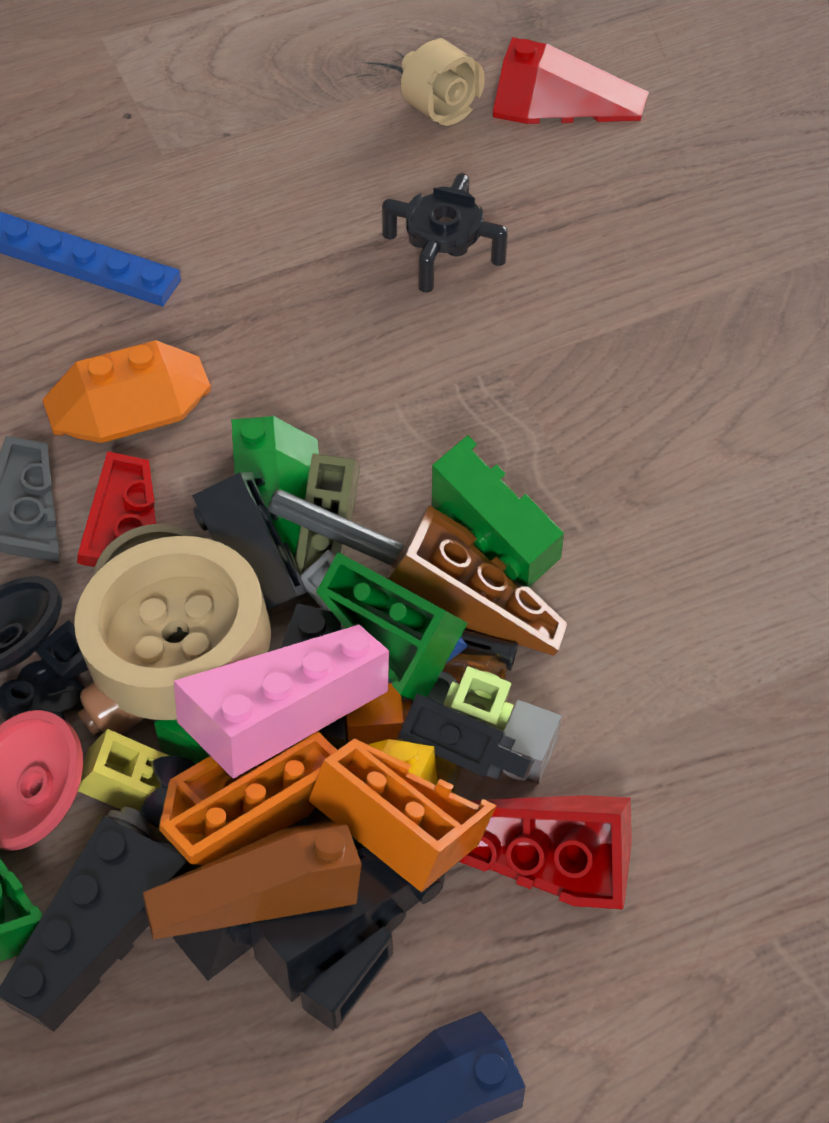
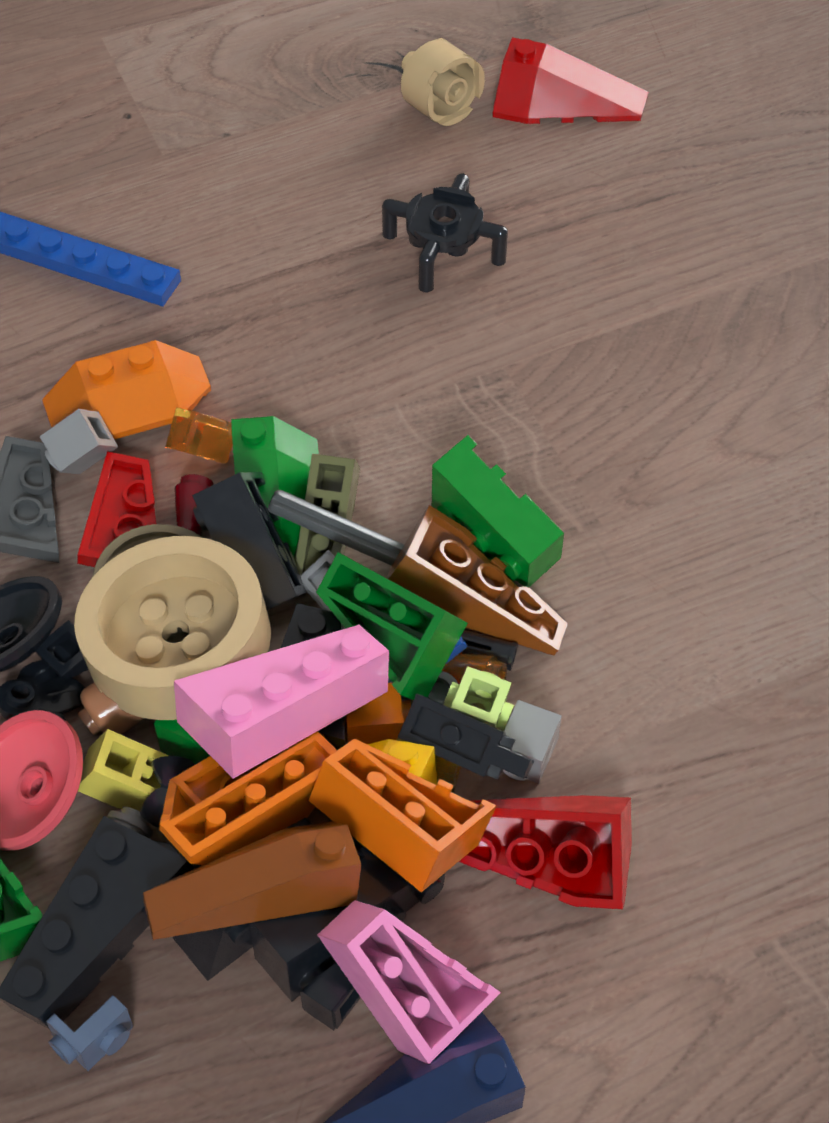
(78, 442): none -> light grey brick
(99, 1035): none -> sand blue bracket
(184, 501): none -> dark red cone
(200, 435): none -> clear orange panel
(404, 980): none -> bright pink wedge

